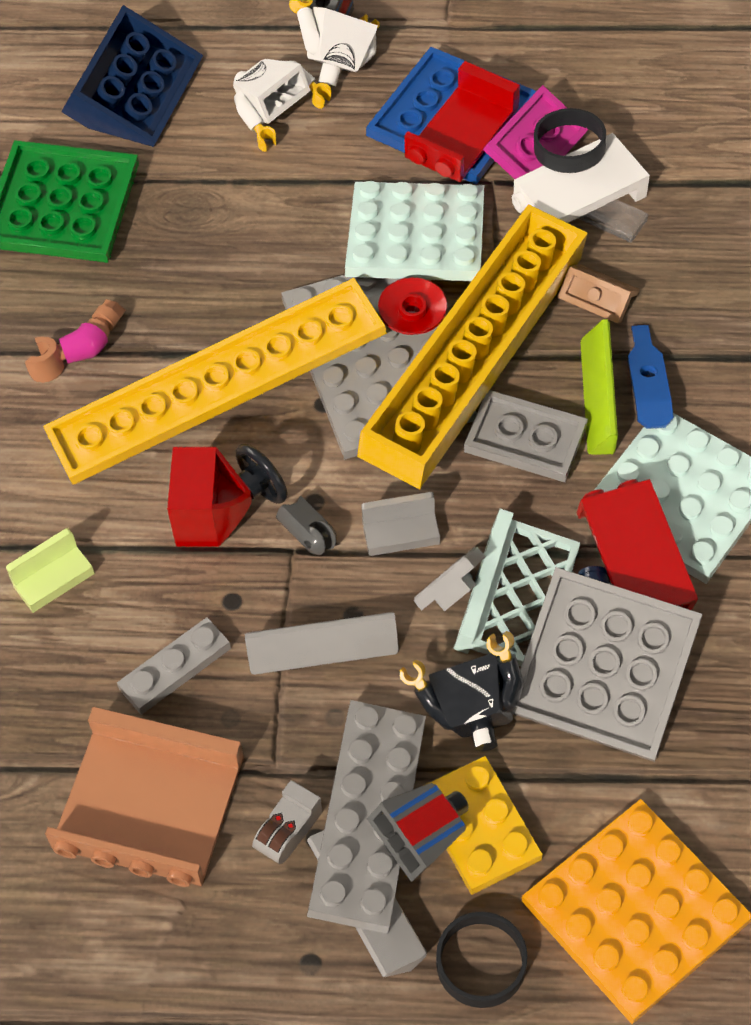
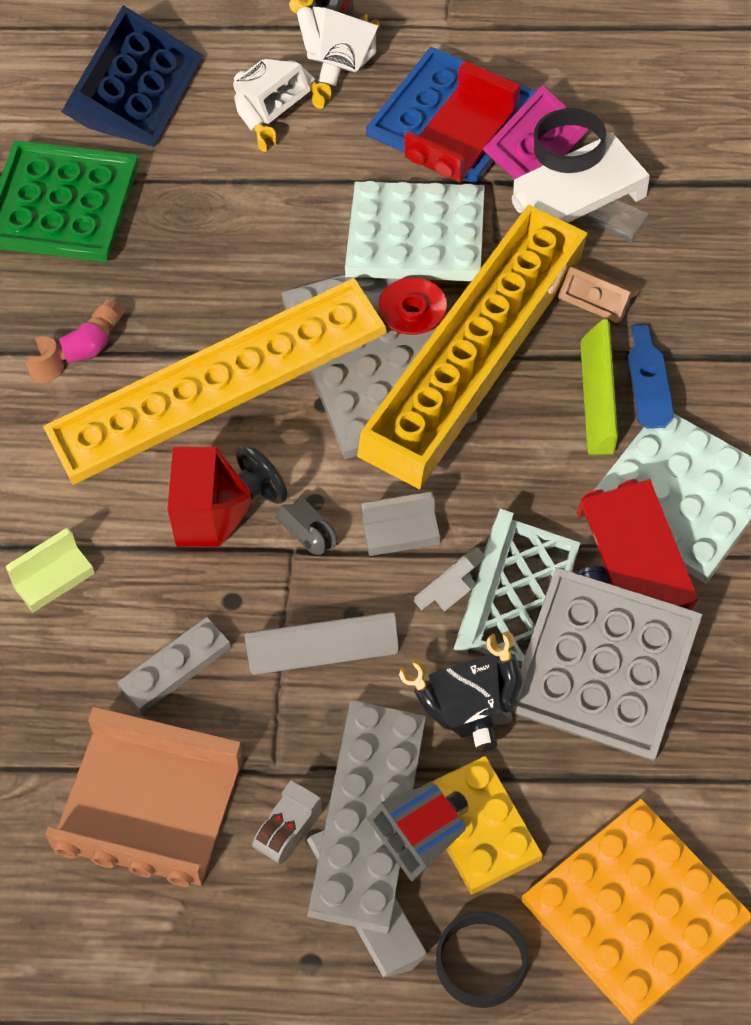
(526, 435): light grey plate -> none

